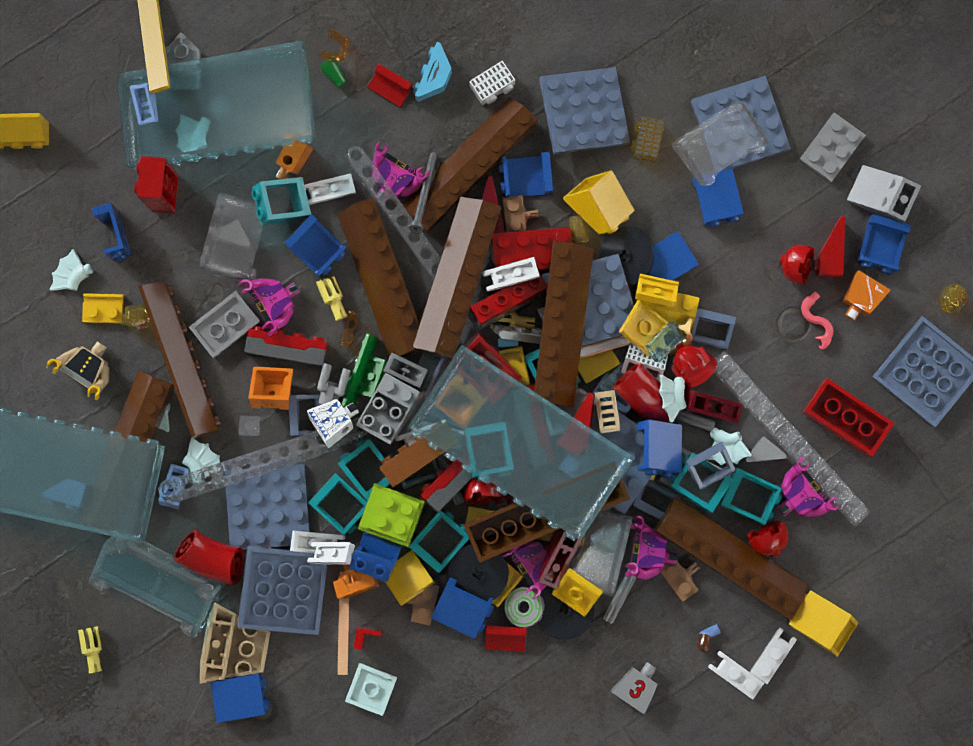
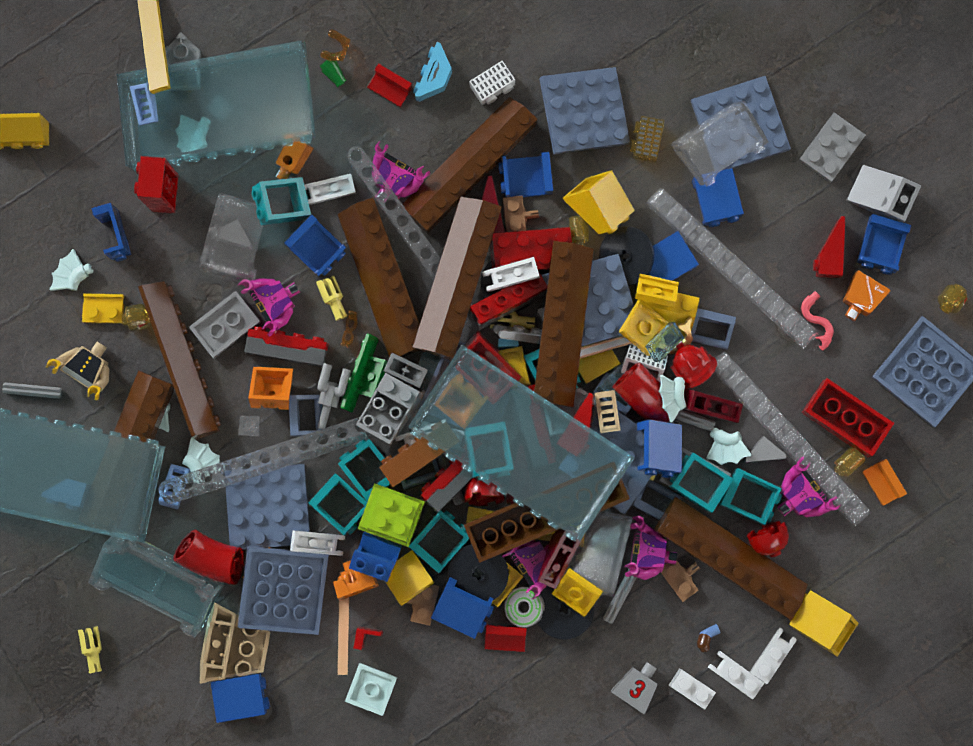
(32, 390): none -> light grey axle
(332, 420): torso -> none
(332, 553): white hinge -> none
(416, 225): dark grey bar -> none
(692, 688): none -> white brick
(705, 455): sand blue tile -> none
(732, 268): none -> clear beam
(797, 262): red cylinder -> none
(849, 462): none -> clear yellow brick
(884, 482): none -> orange panel

